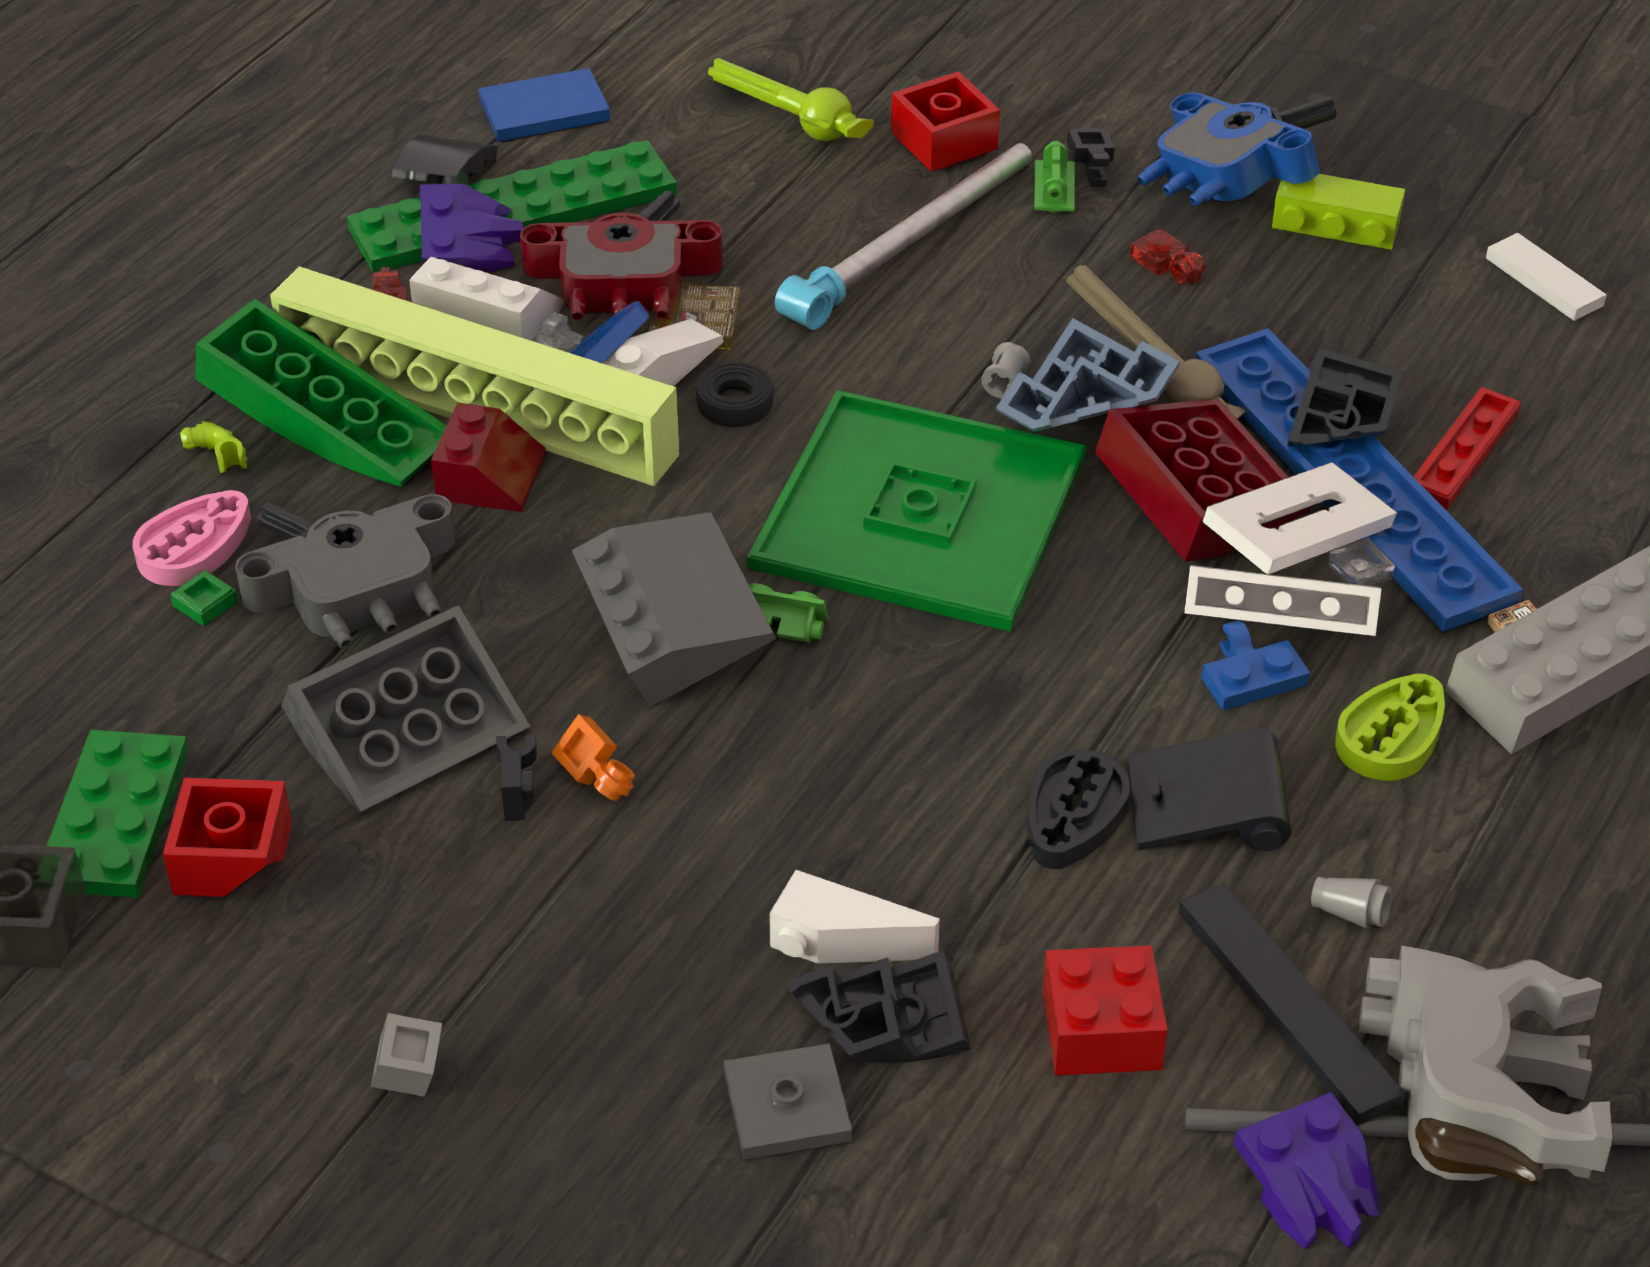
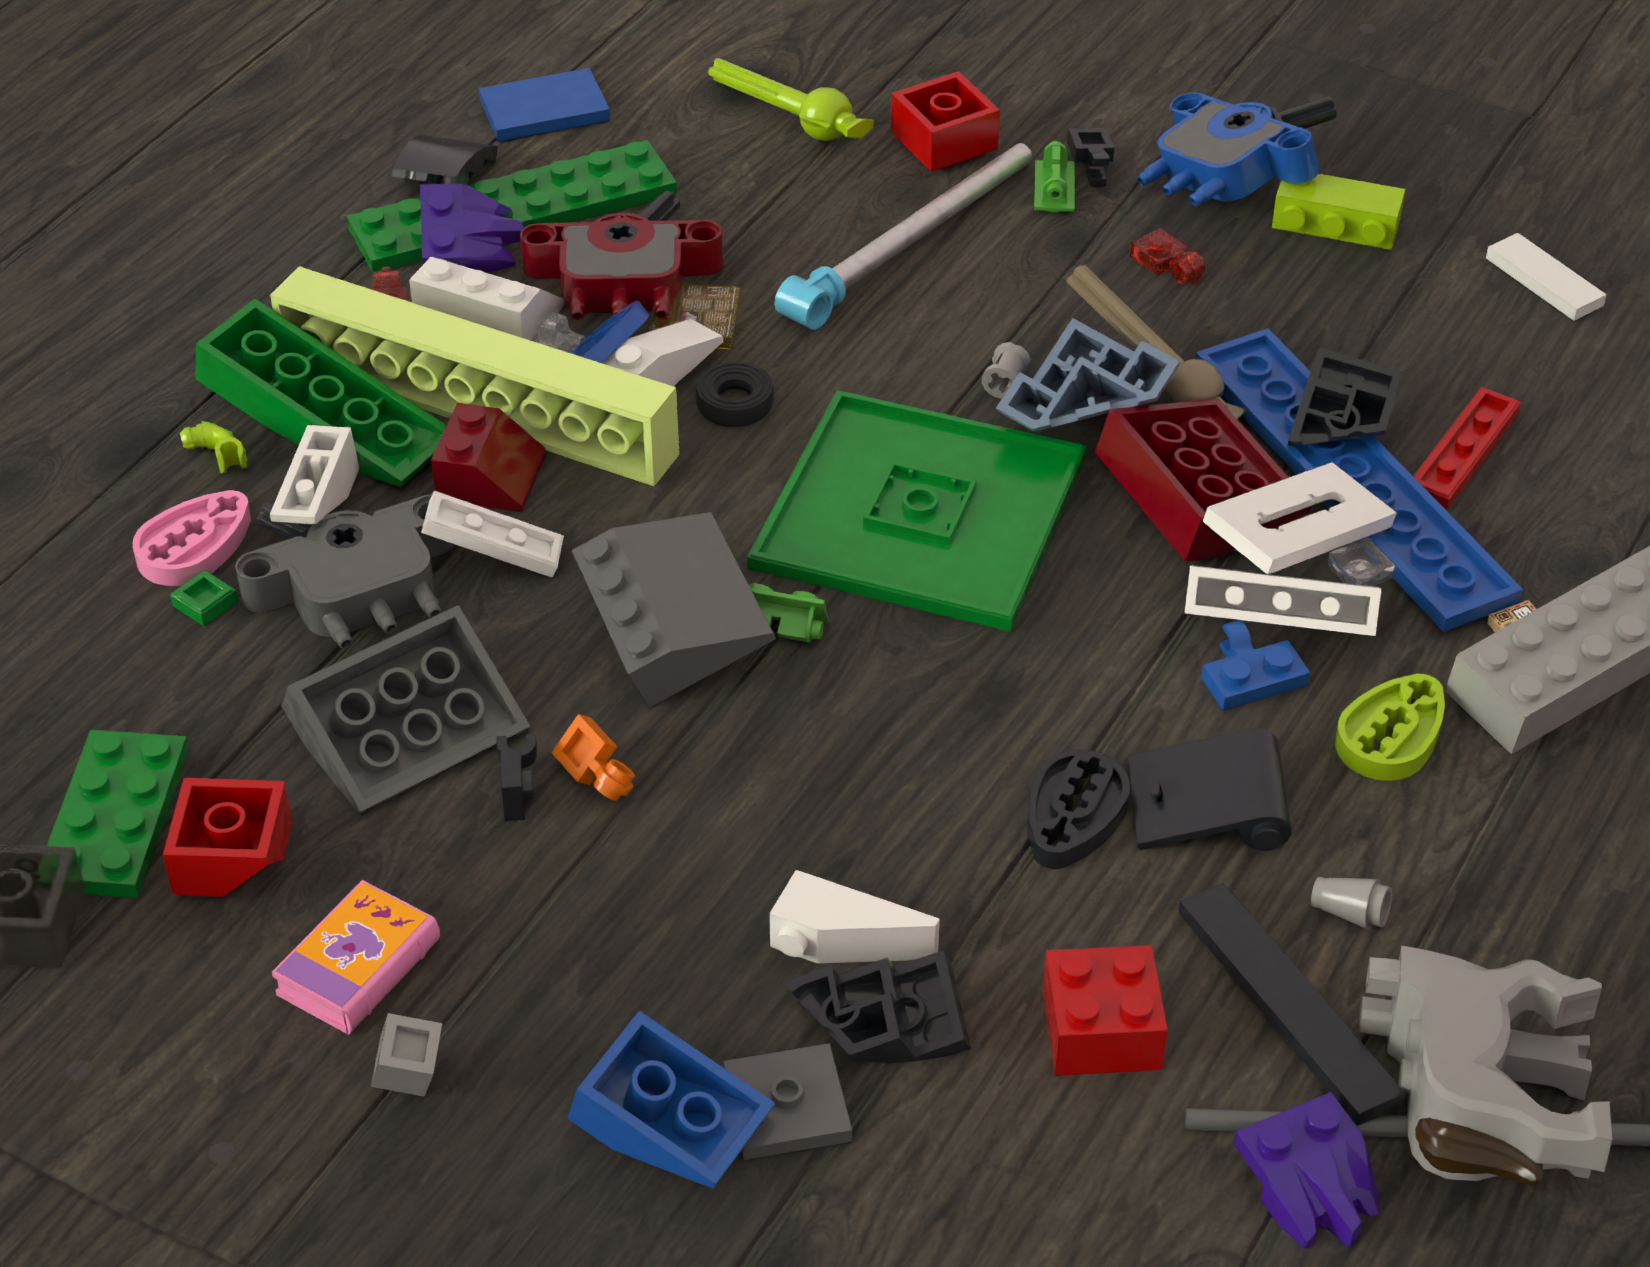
(318, 476): none -> white slope
(355, 956): none -> piece
(492, 534): none -> white tile
(668, 1104): none -> blue slope

